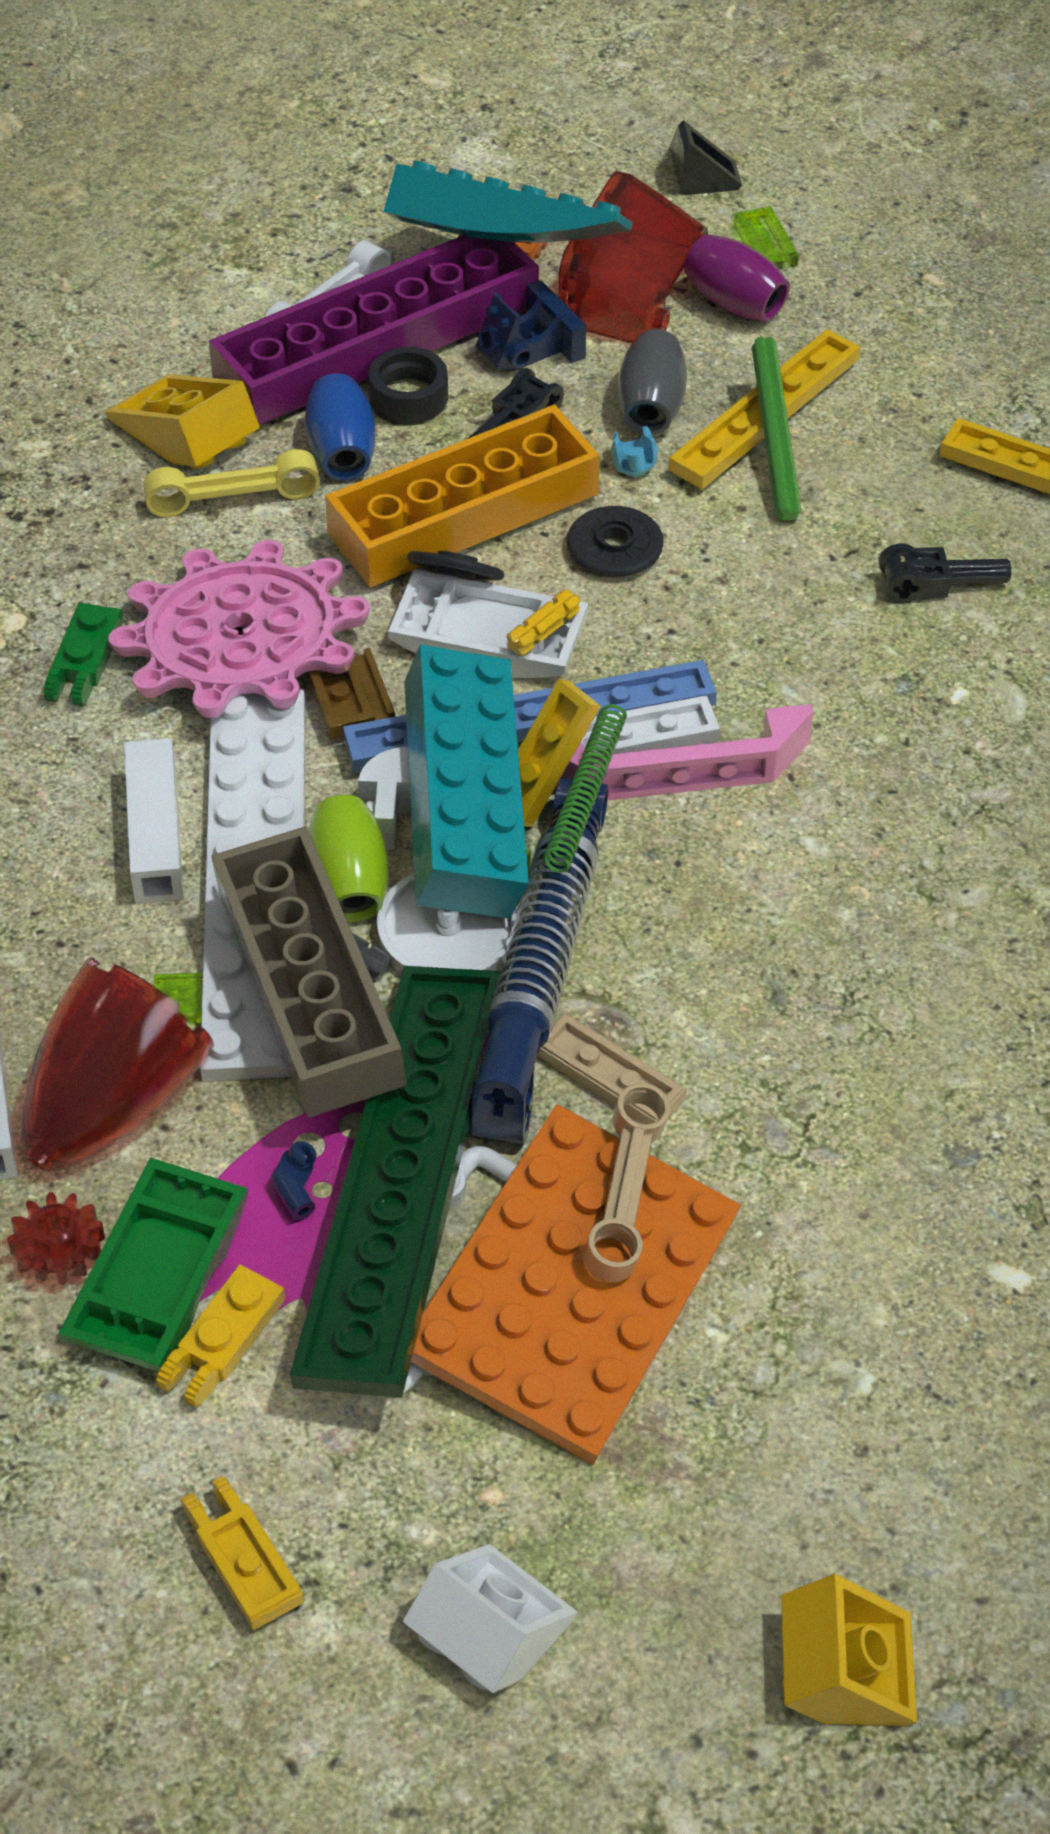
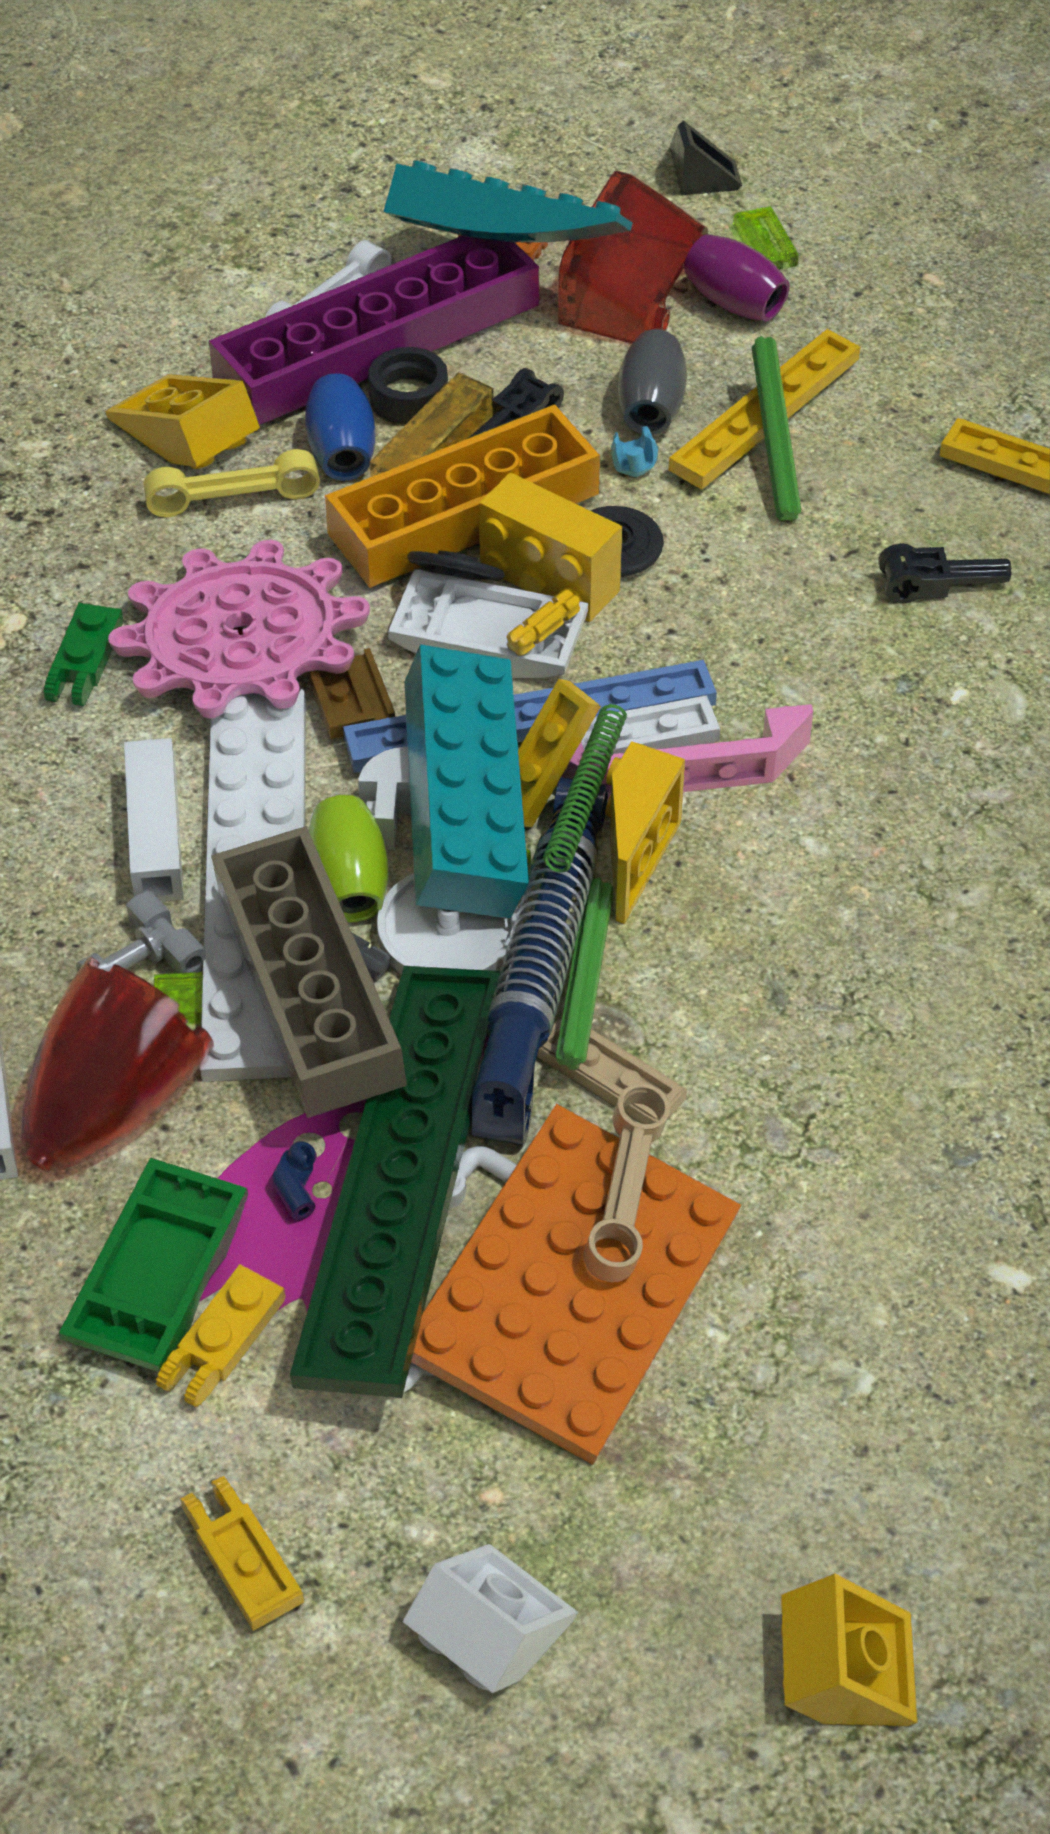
(56, 1238): clear red gear -> none
(155, 939): none -> light grey bar
(444, 421): none -> clear yellow brick
(540, 333): dark blue tile -> none
(550, 543): none -> yellow brick
(585, 976): none -> bright green axle
(643, 818): none -> yellow slope

